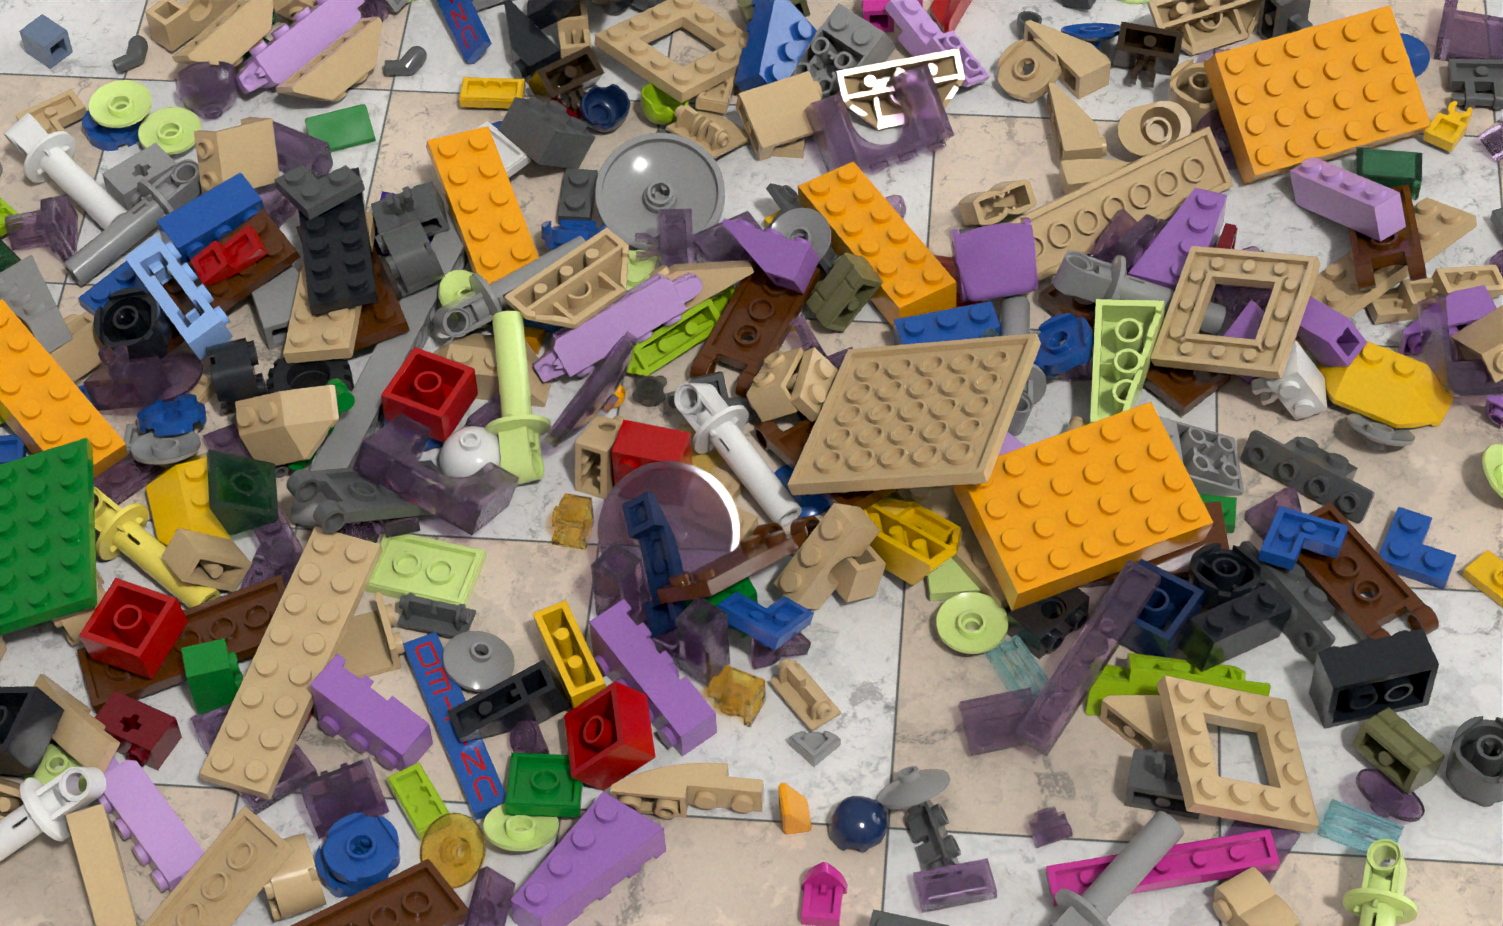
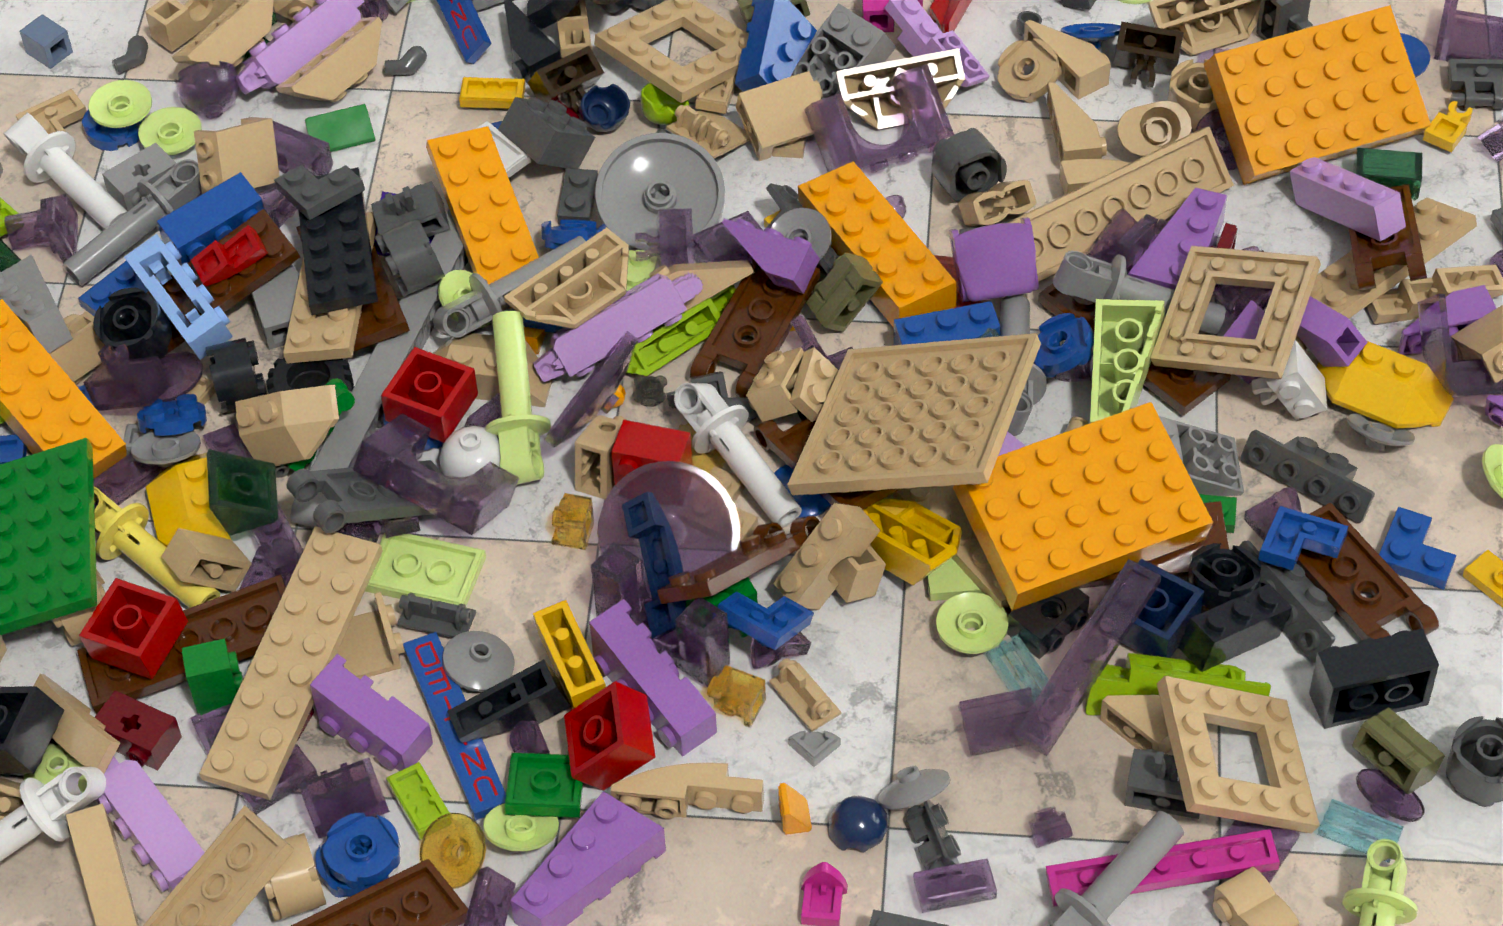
(967, 164): none -> dark grey brick

